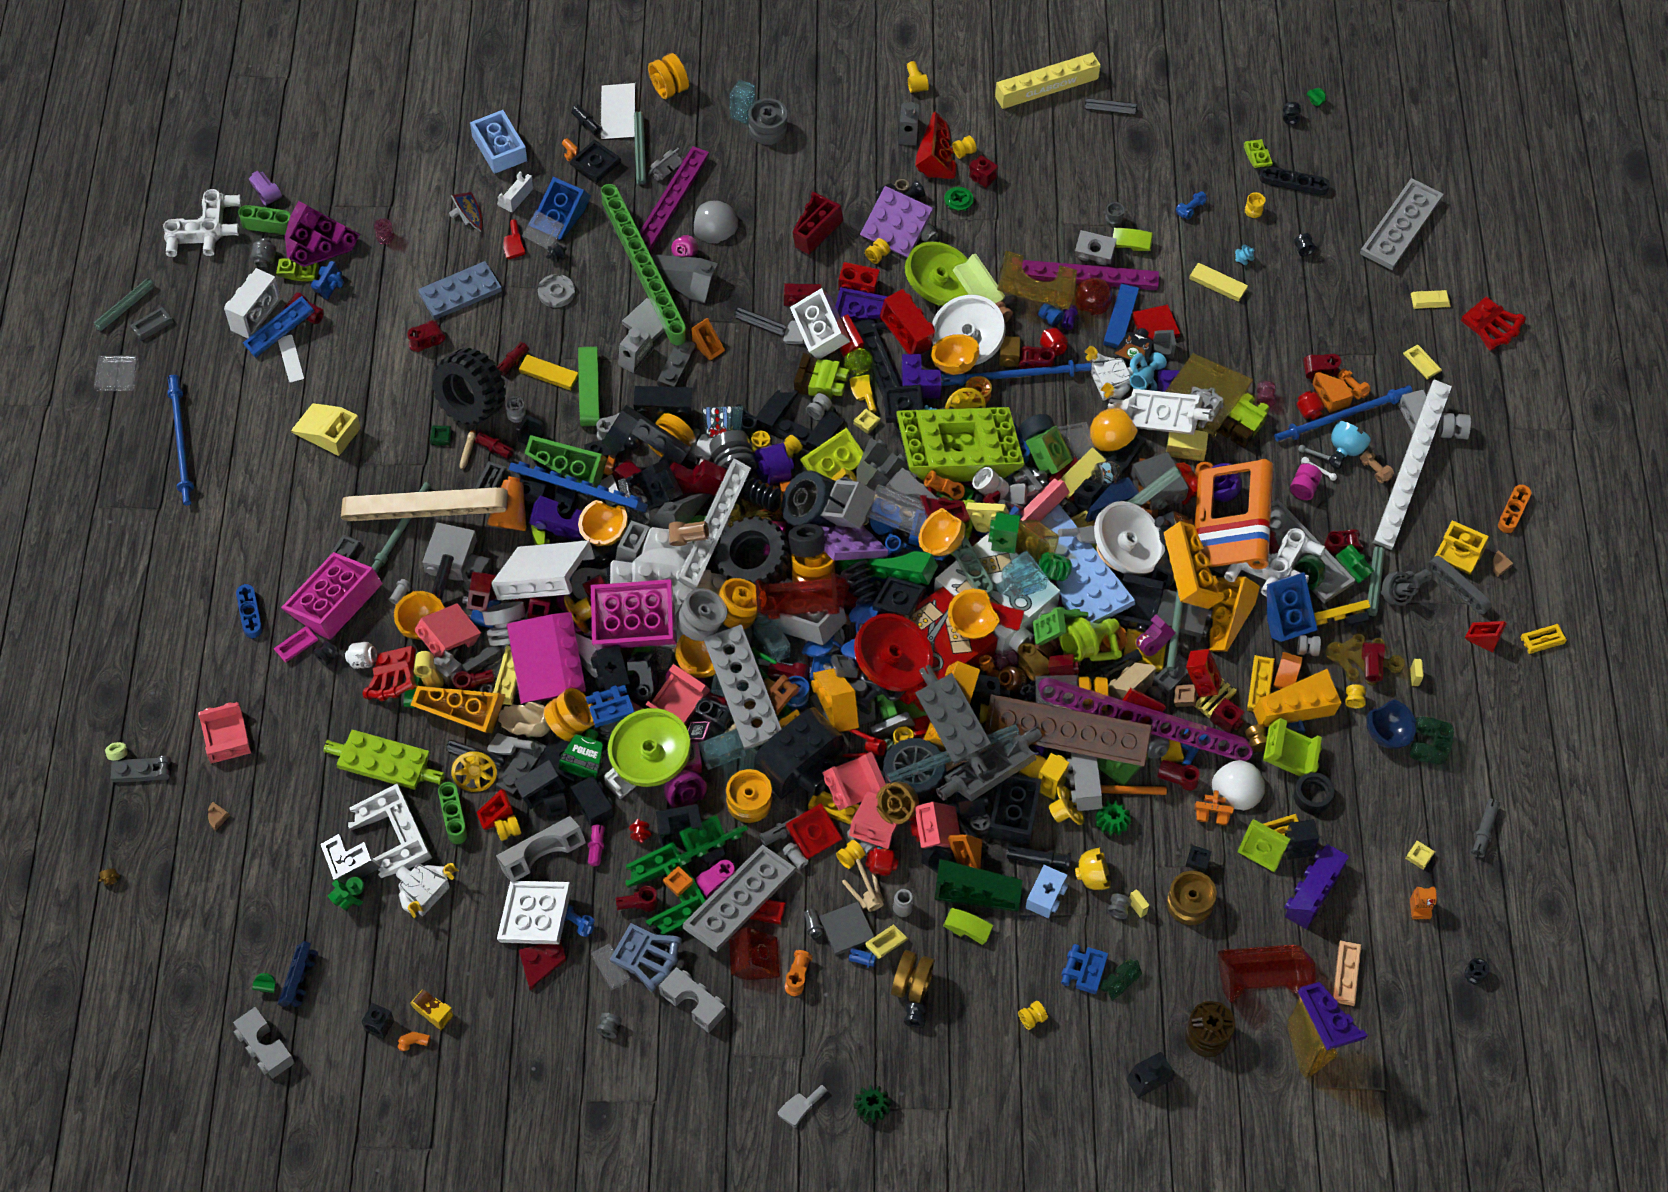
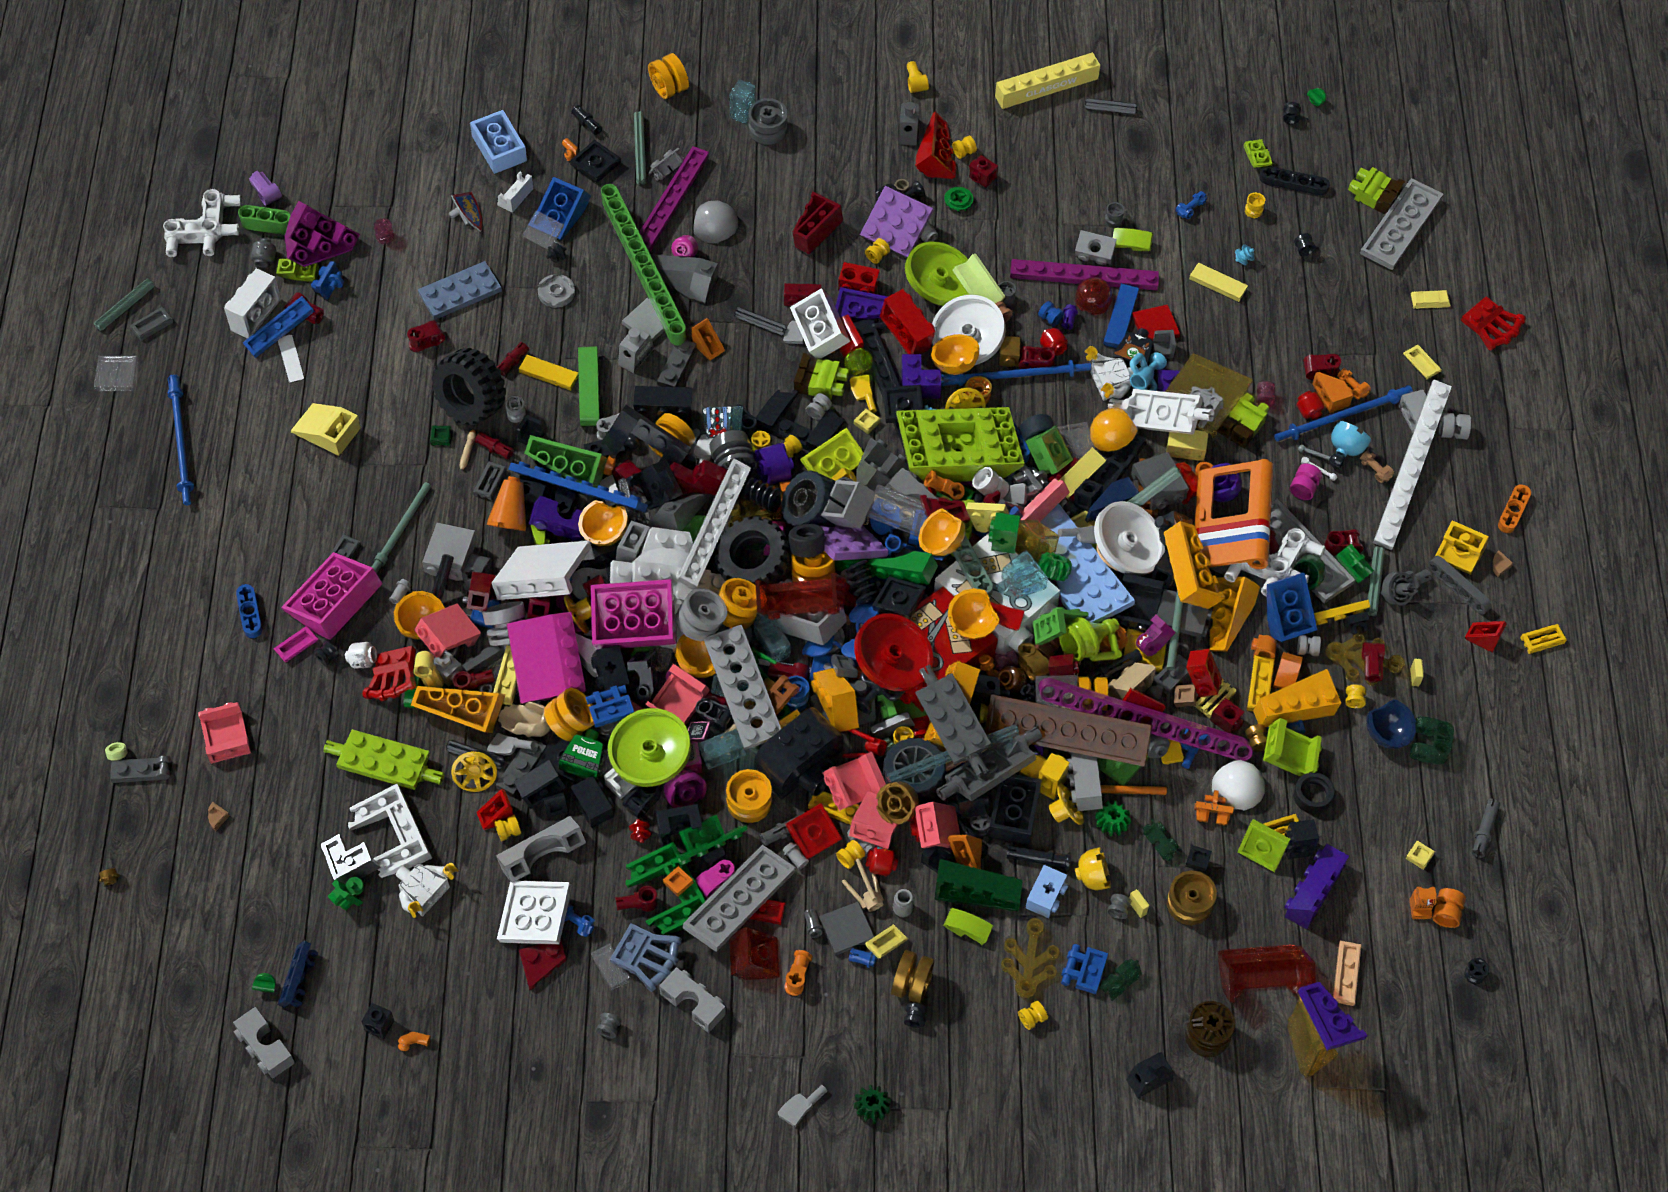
(424, 504): tan beam -> none
(432, 1009): yellow leg -> none
(450, 804): bright green beam -> none
(512, 243): red piece -> none
(596, 845): dark pink axle -> none
(617, 111): white sticker -> none
(640, 801): none -> black piece
(681, 533): medium nougat piece -> none
(1015, 281): clear yellow arch -> none
(1029, 961): none -> clear yellow plant
(1106, 473): head -> none
(1156, 833): none -> clear green hinge
(1178, 773): dark red piece -> none
(1264, 646): none -> orange plate
(1376, 189): none -> lime hips
(1449, 908): none -> orange wheel

